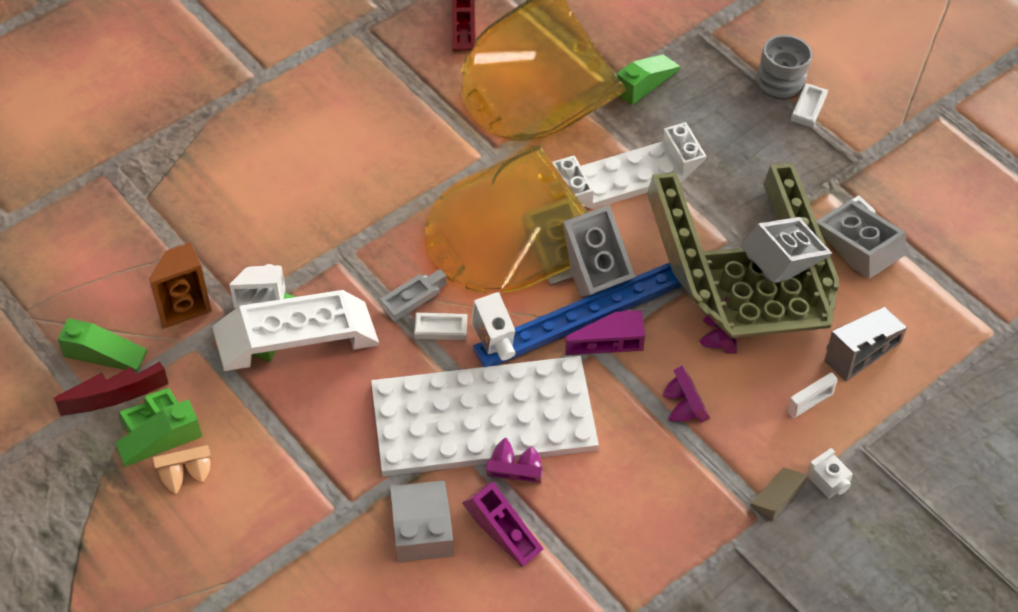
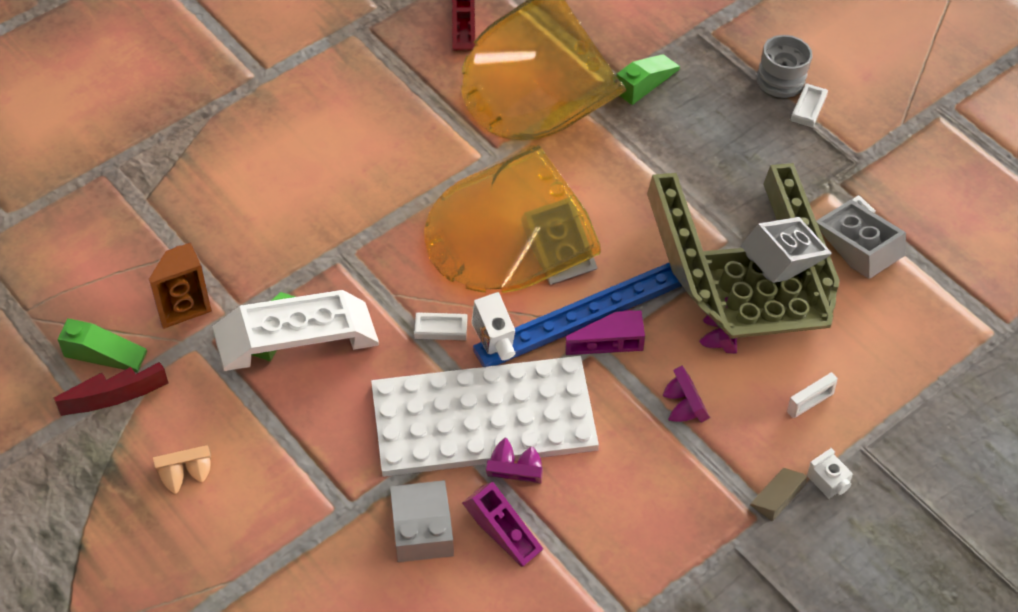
(153, 403): bright green slope -> none
(160, 433): bright green slope -> none
(258, 285): white torso -> none
(412, 294): light grey hinge -> none
(596, 251): light grey slope -> none
(632, 171): white slope -> none
(863, 342): dark grey wedge -> none

